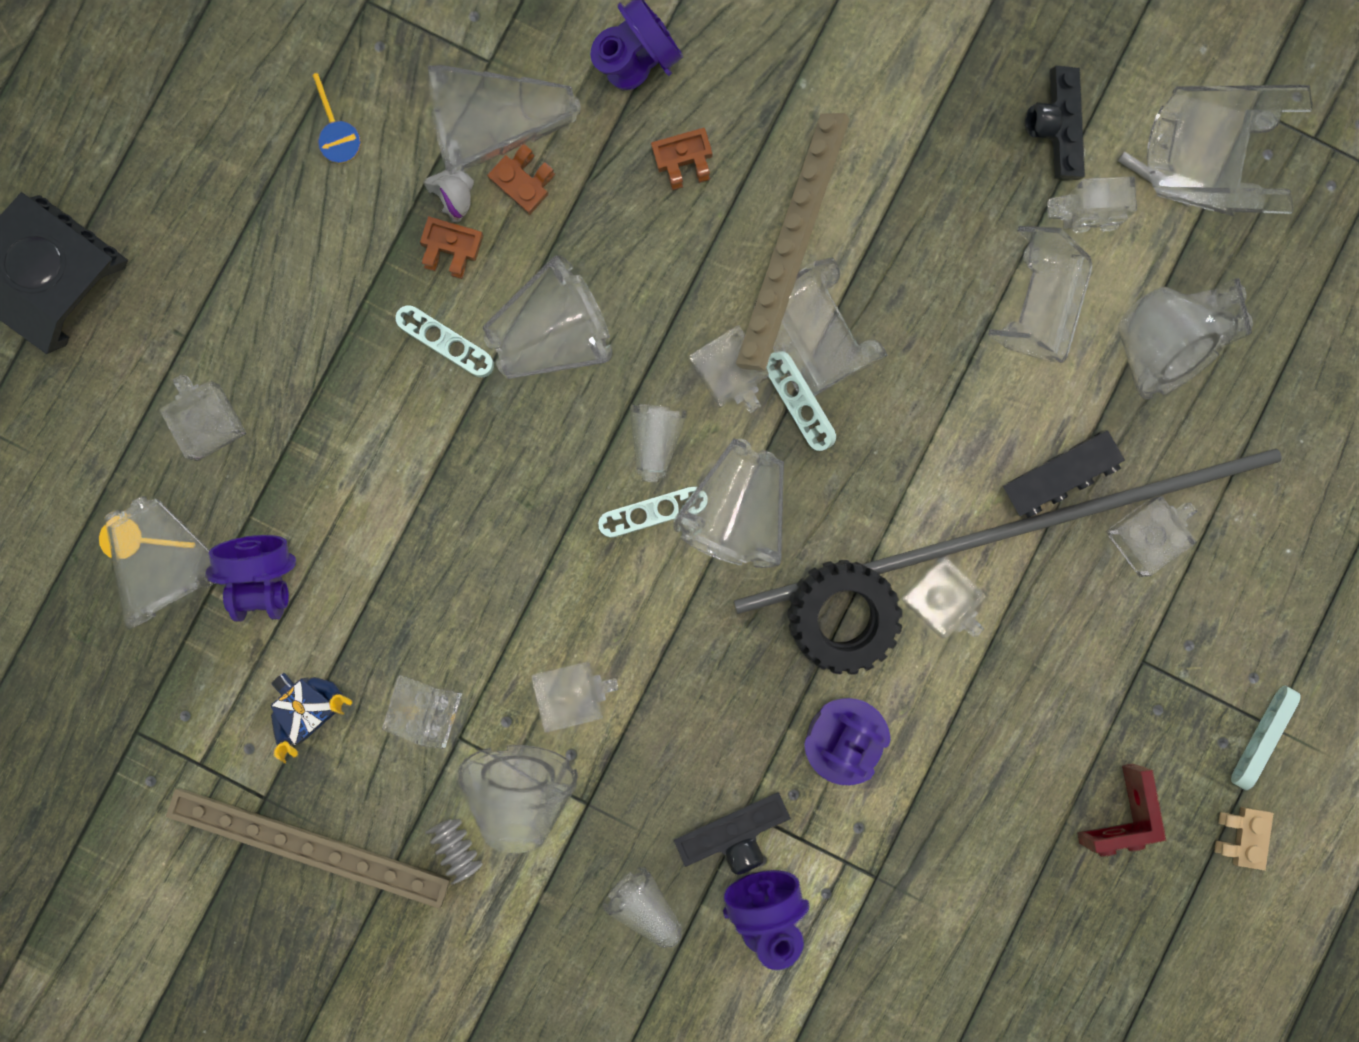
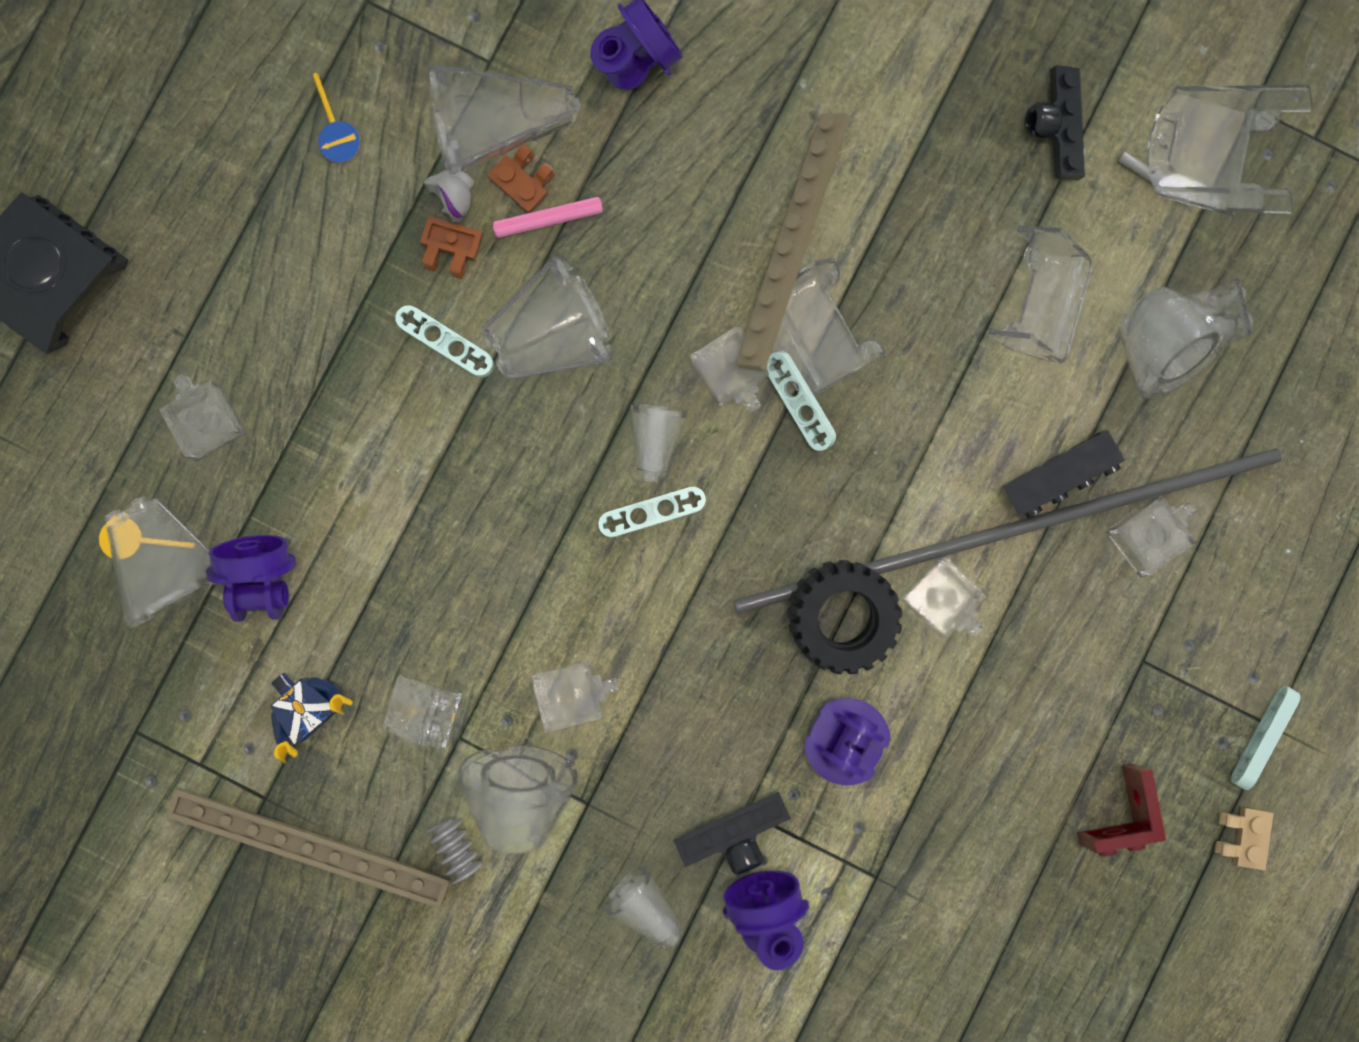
(547, 217): none -> bright pink axle
(680, 151): dark orange plate -> none
(737, 508): clear cone -> none
(1096, 204): clear hinge -> none

